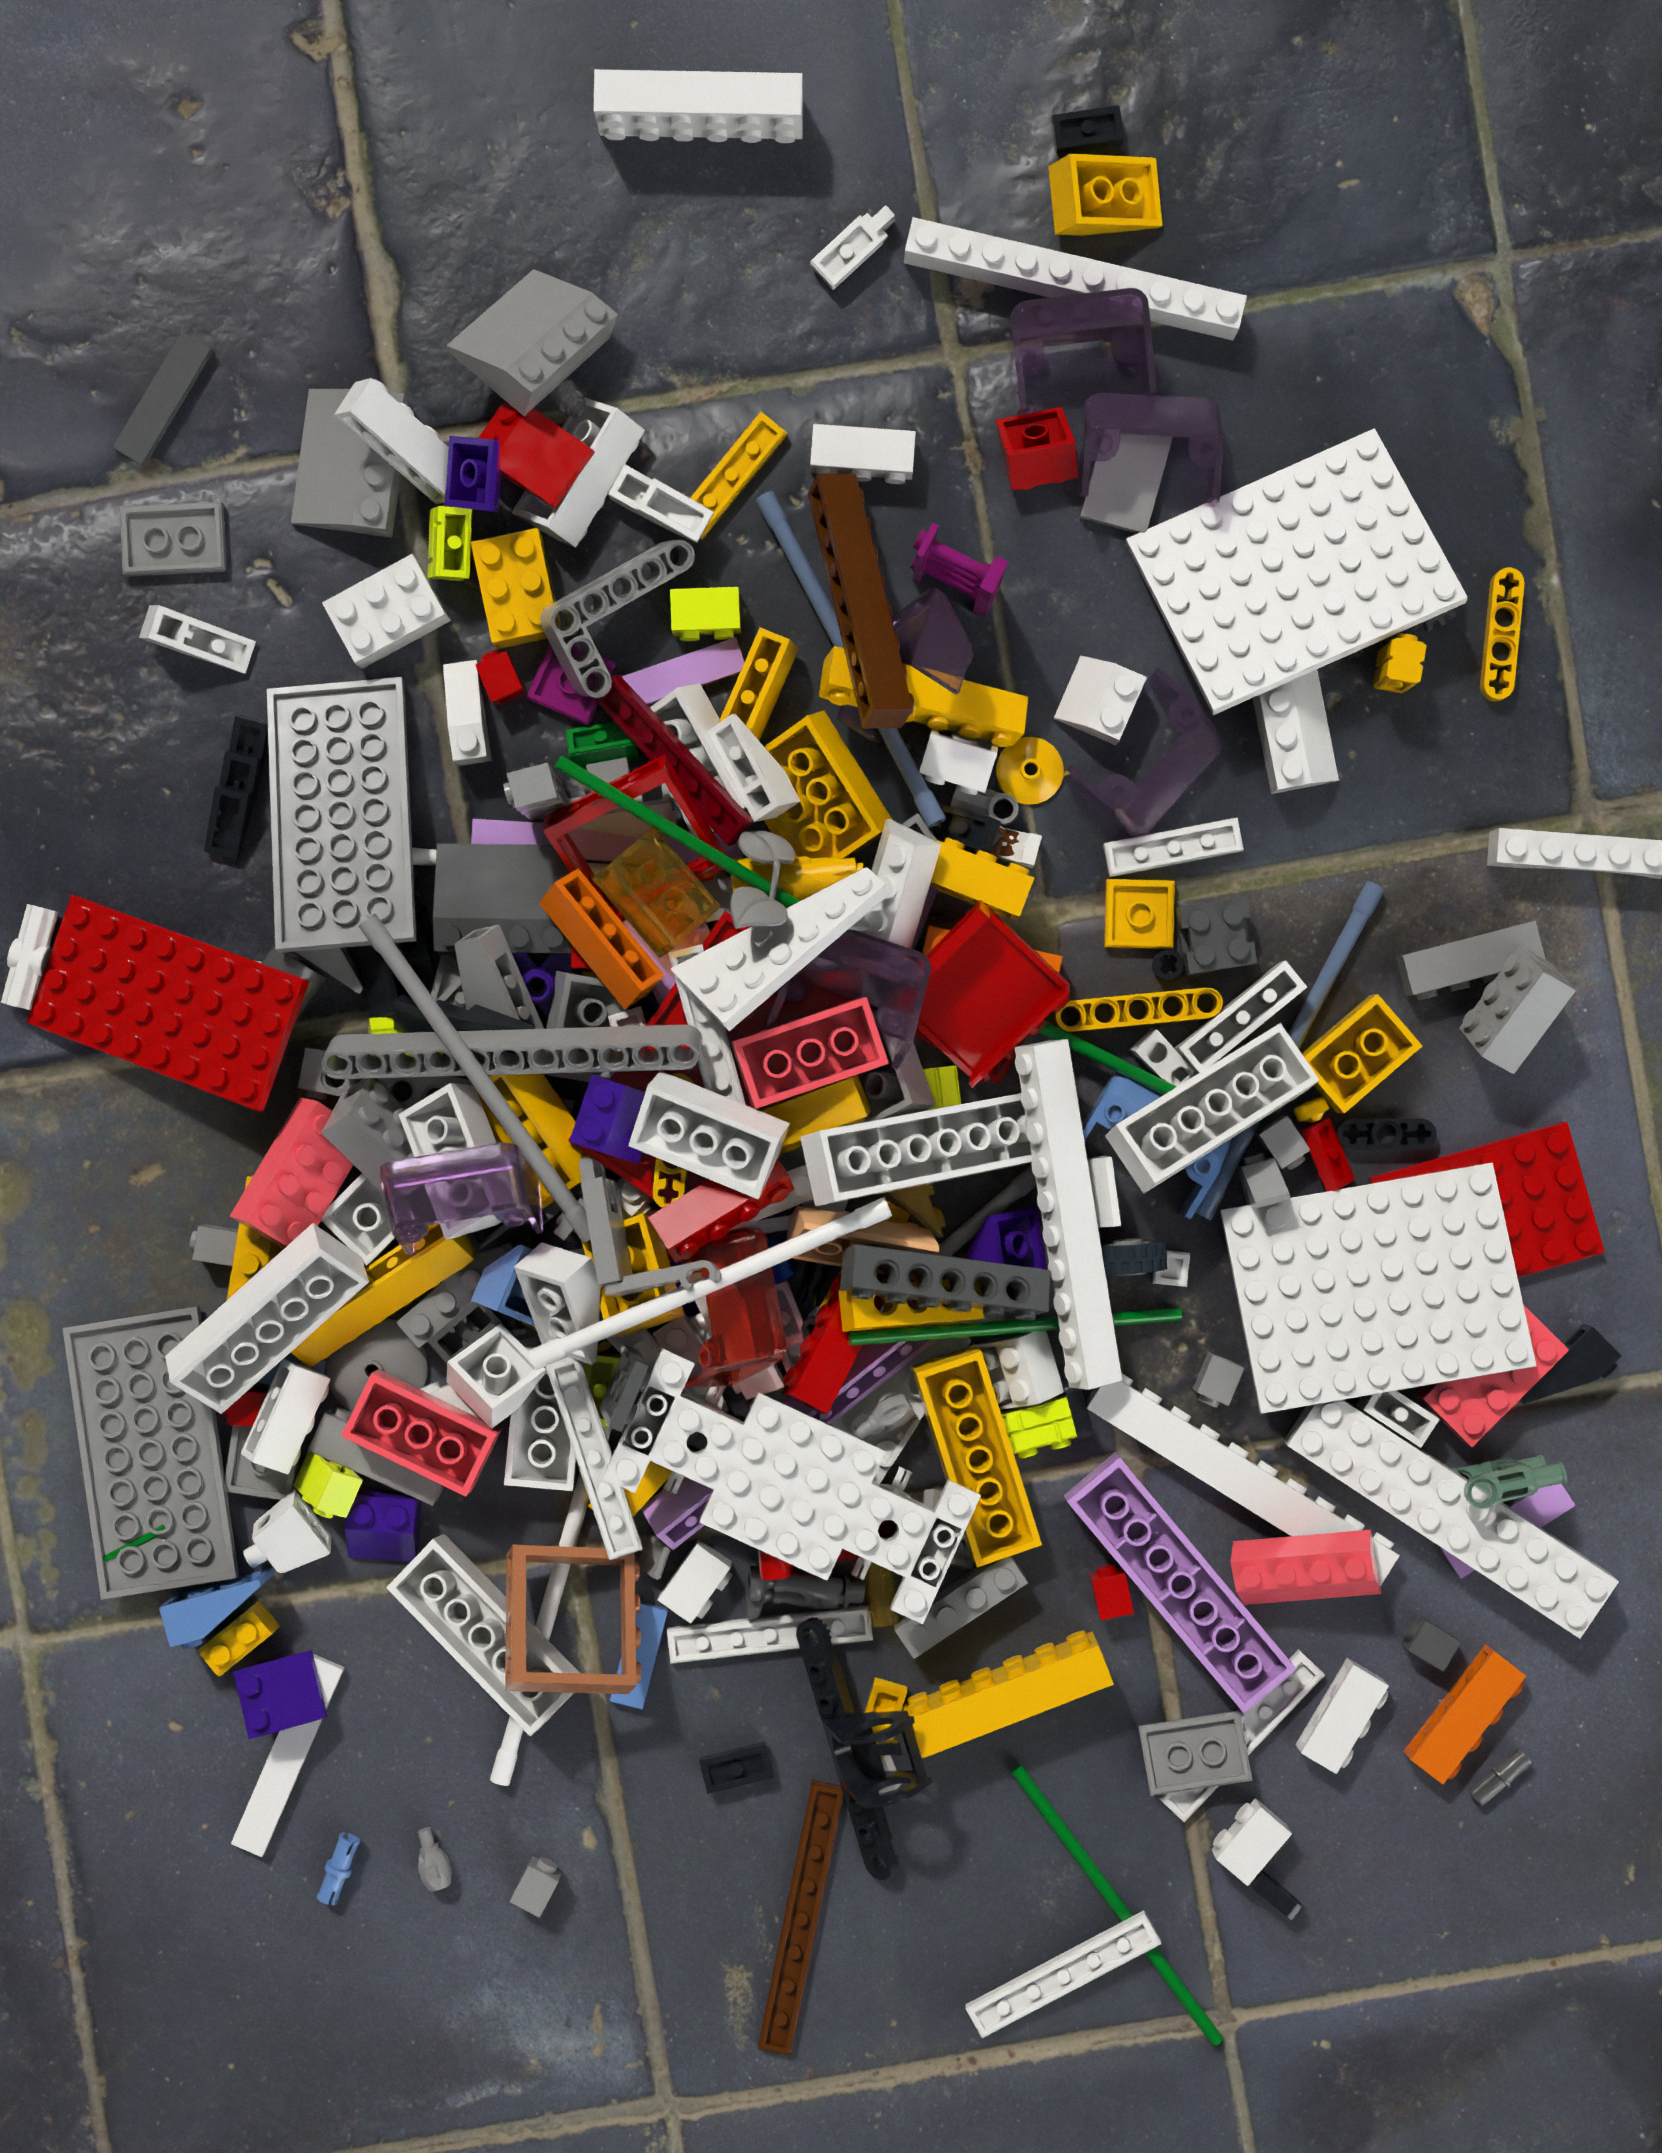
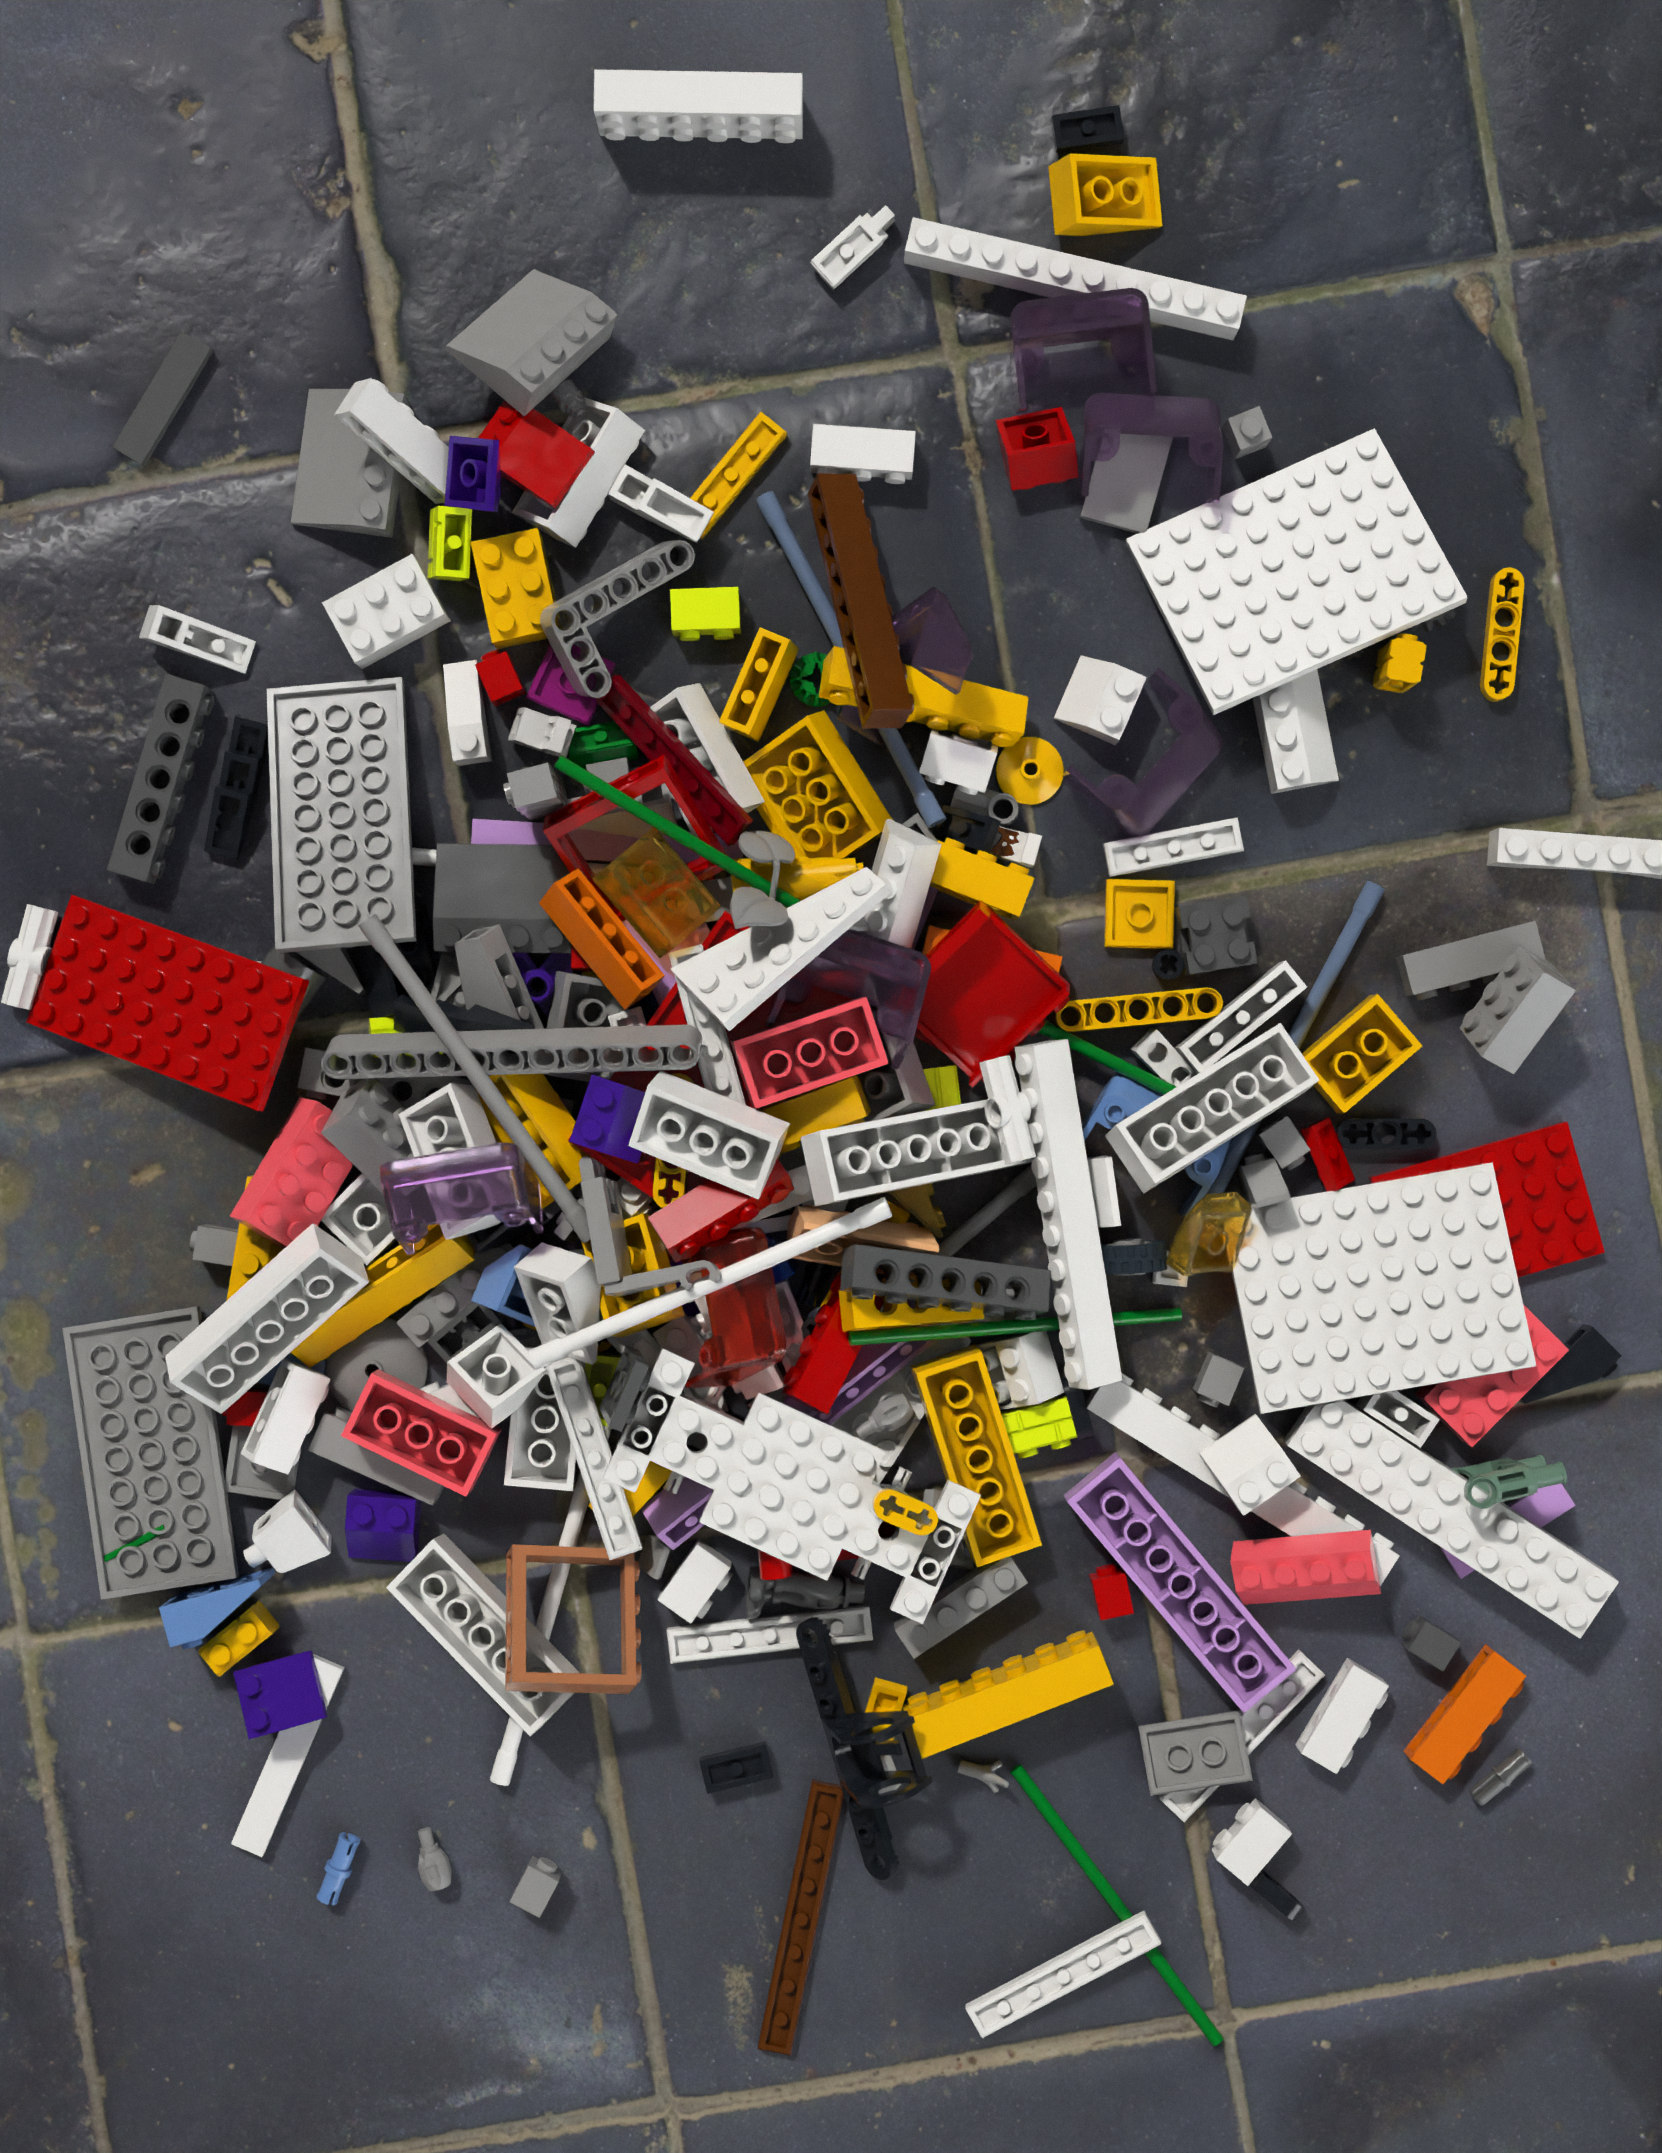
(144, 793): none -> dark grey brick
(173, 538): light grey tile -> none
(327, 1486): neon yellow brick -> none
(542, 732): none -> white brick
(651, 1624): medium blue tile -> none
(700, 666): lavender tile -> none
(753, 770): white slope -> none
(801, 688): none -> green gear
(880, 1593): clear yellow axle -> none
(901, 1519): none -> yellow beam
(958, 570): magenta fence -> none
(983, 1773): none -> light grey bar
(1007, 1109): none -> white piece
(1010, 1239): dark purple slope -> none
(1210, 1235): none -> clear yellow slope
(1247, 432): none -> light grey brick
(1249, 1464): none -> white slope
(1311, 1110): yellow tile -> none

